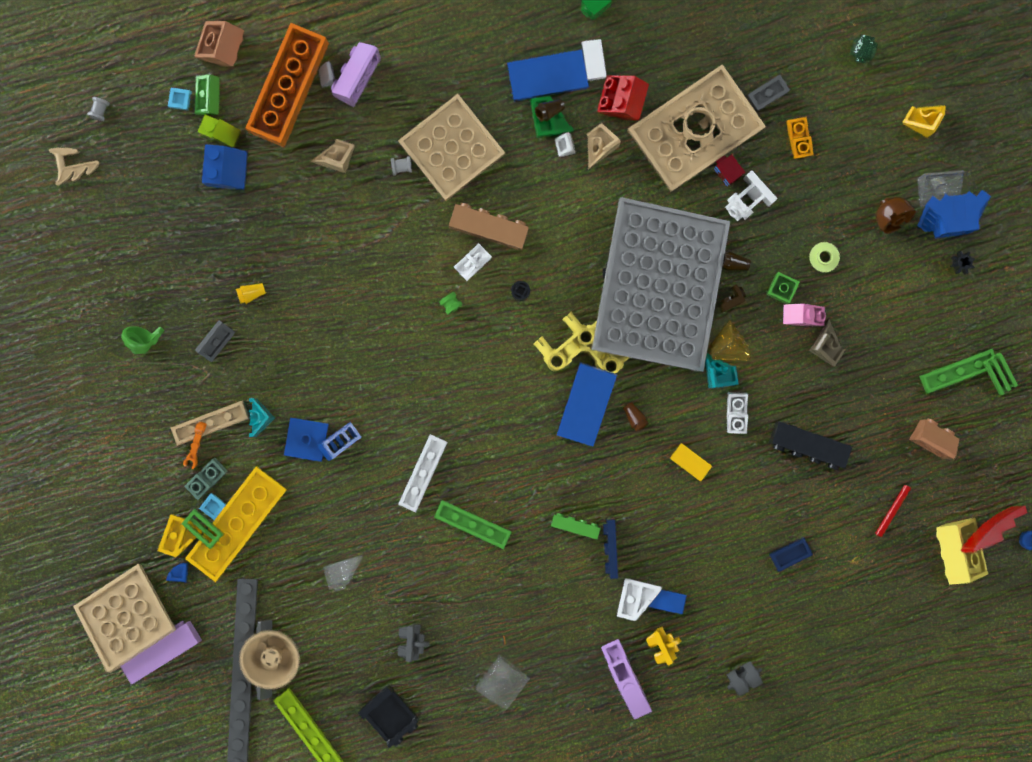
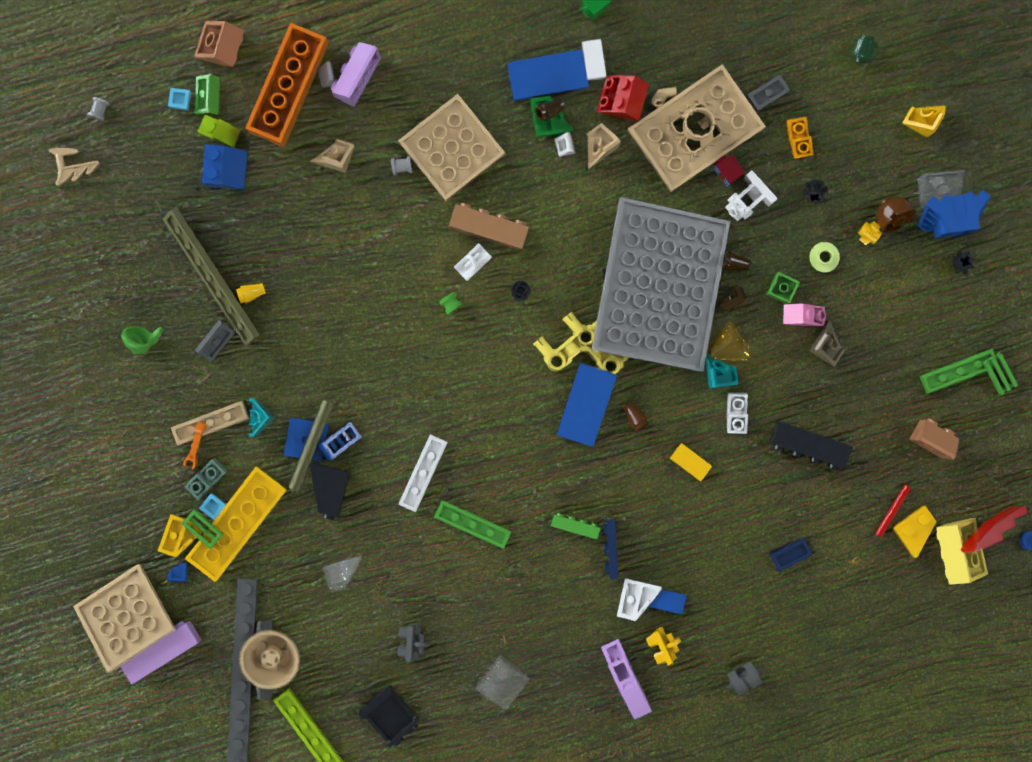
(211, 276): none -> olive plate
(311, 445): none -> olive axle
(329, 489): none -> black slope
(662, 94): none -> tan arm
(815, 191): none -> black gear
(870, 233): none -> yellow gear
(915, 530): none -> yellow wing

